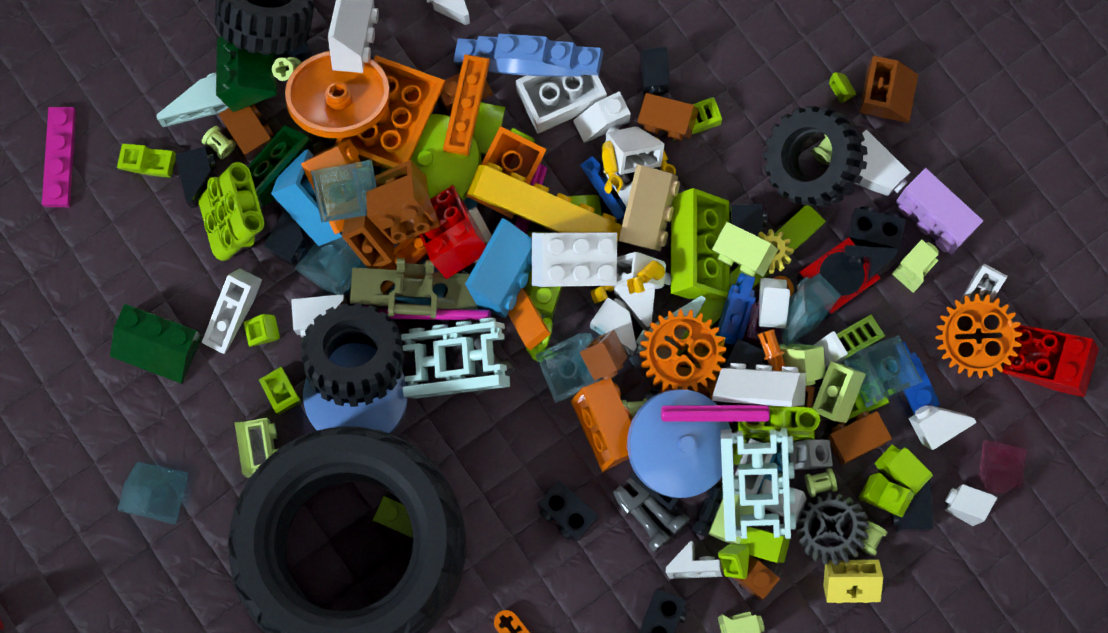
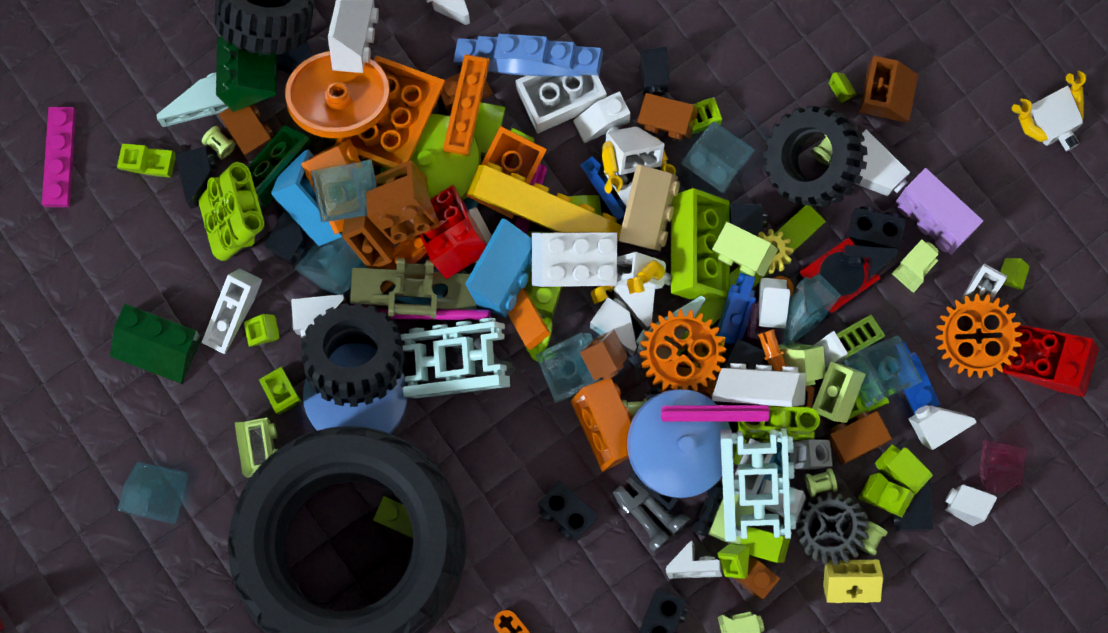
(280, 65): yellowish green bush -> none
(718, 157): none -> clear light blue slope
(1016, 272): none -> lime slope
(1055, 115): none -> torso

